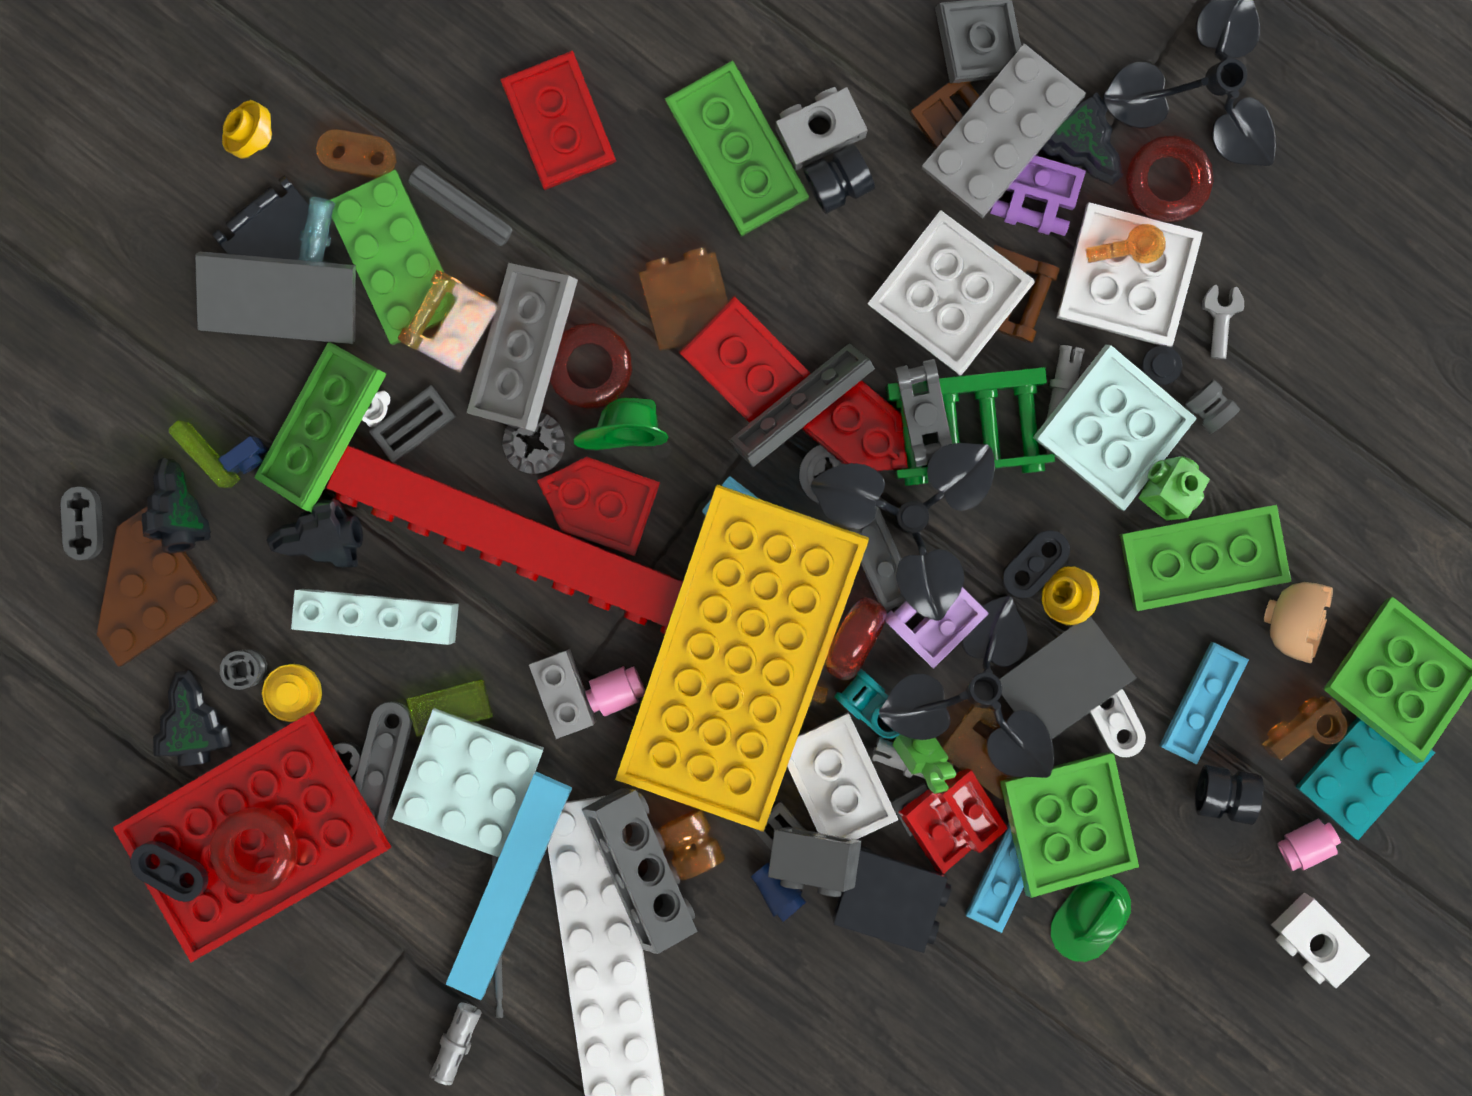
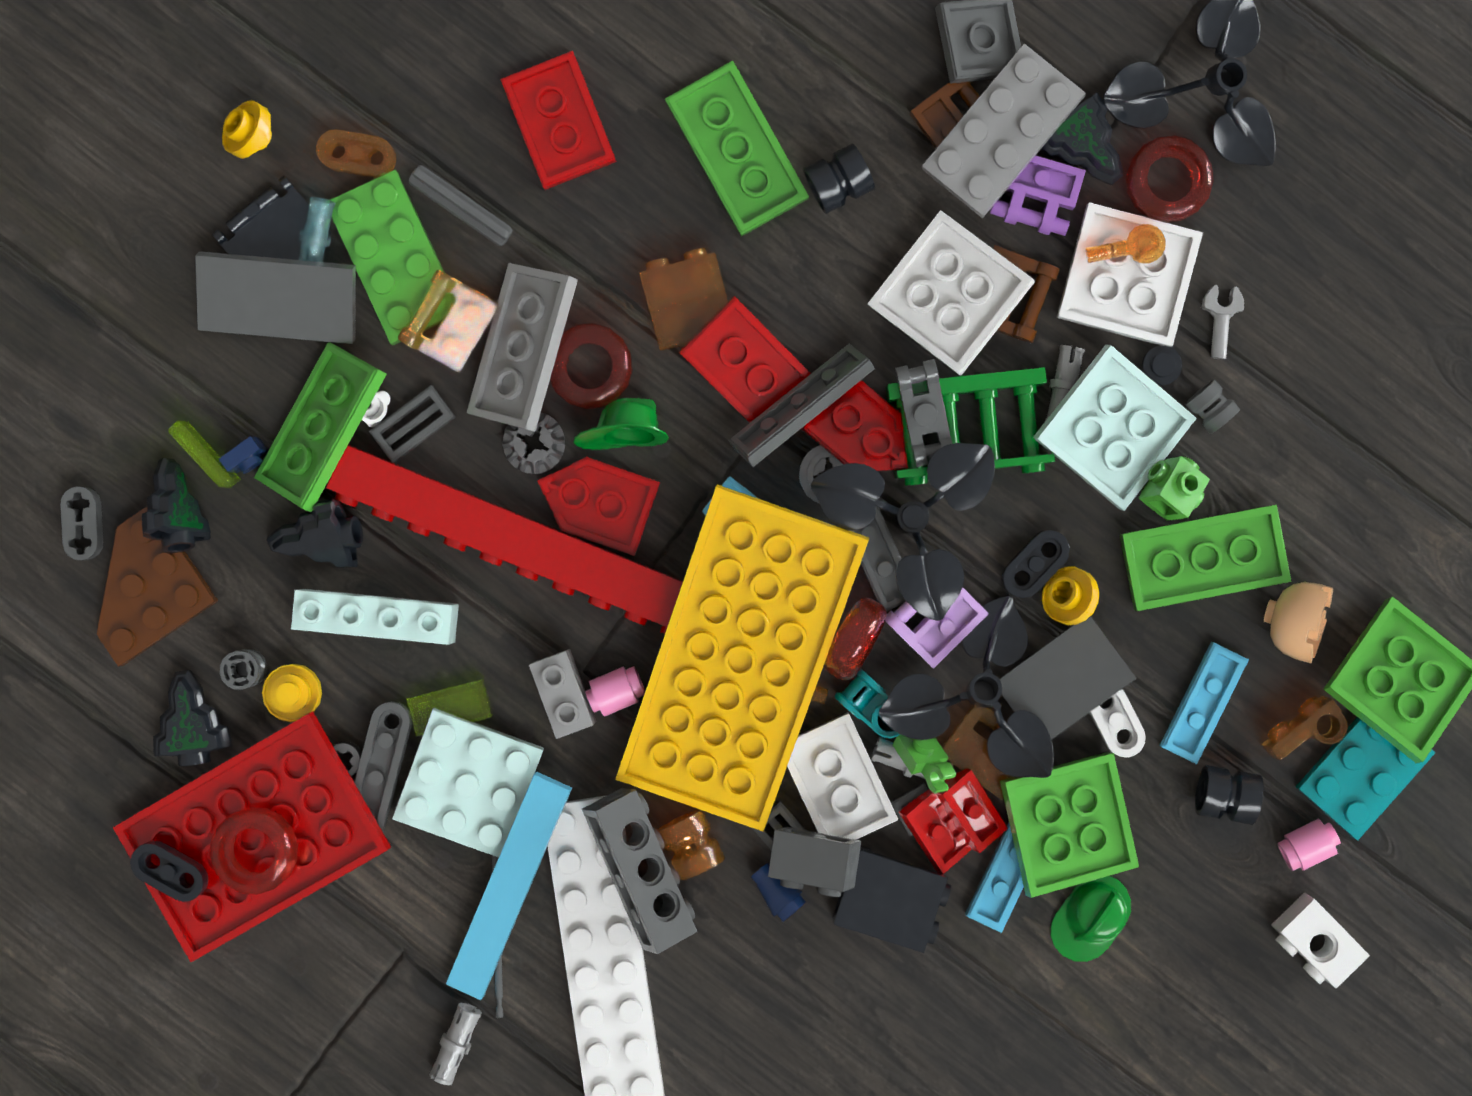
(807, 147): light grey brick -> none

